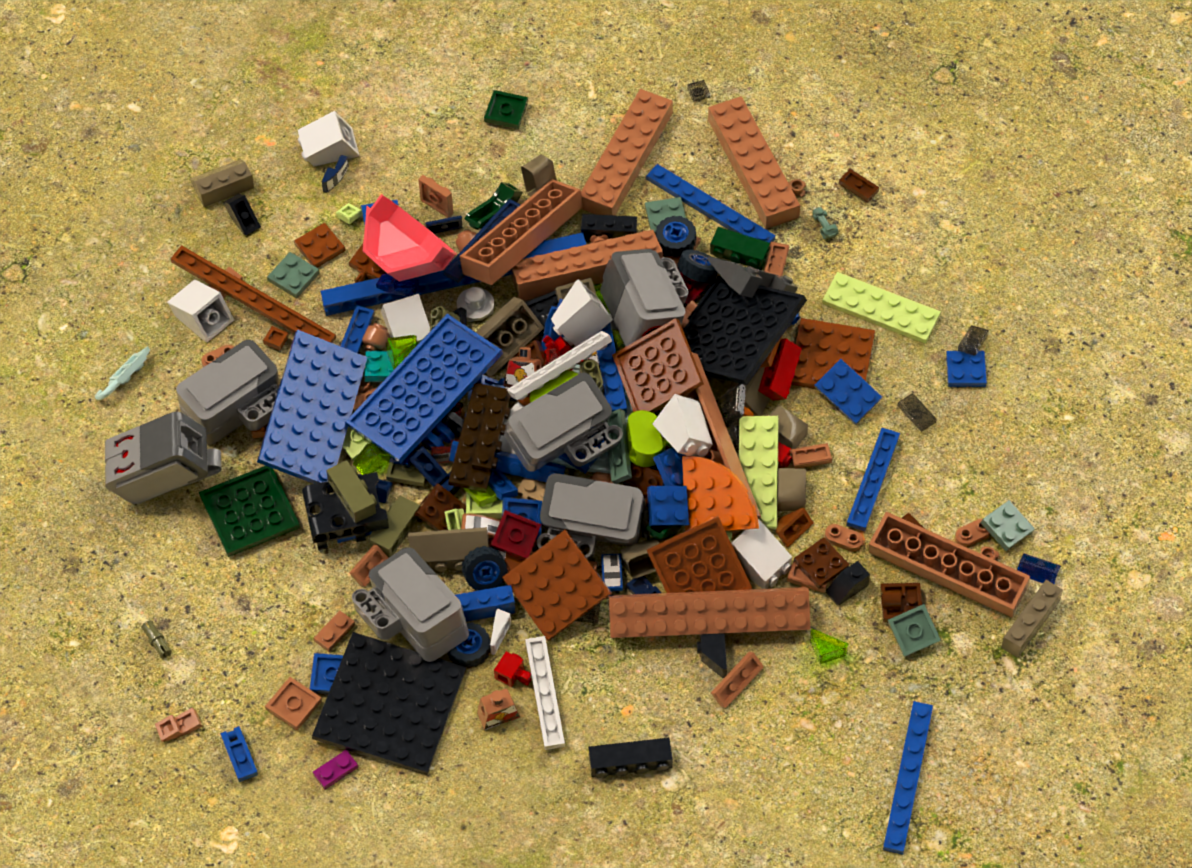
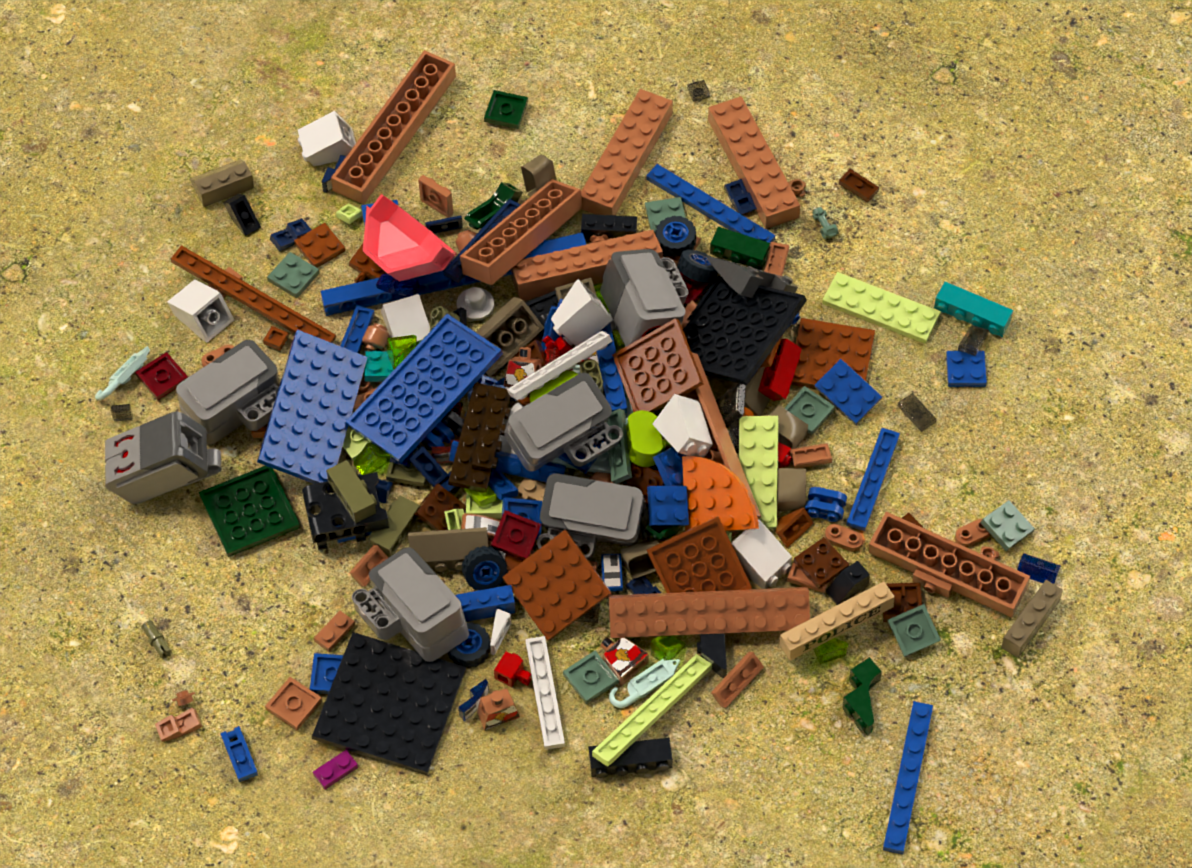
(121, 412): none -> clear smoke tile
(161, 376): none -> dark red plate
(184, 697): none -> nougat plate
(285, 238): none -> dark blue slope
(393, 127): none -> nougat brick
(471, 705): none -> clear blue slope
(590, 677): none -> sand green plate
(624, 658): none -> torso
(646, 682): none -> light aqua plate
(651, 710): none -> yellowish green plate
(666, 647): none -> clear neon green slope
(740, 197): none -> dark blue slope
(810, 409): none -> sand green plate
(825, 504): none -> blue brick
(836, 620): none -> tan brick
(858, 702): none -> dark green arch
(932, 583): none -> nougat plate
(973, 309): none -> teal brick

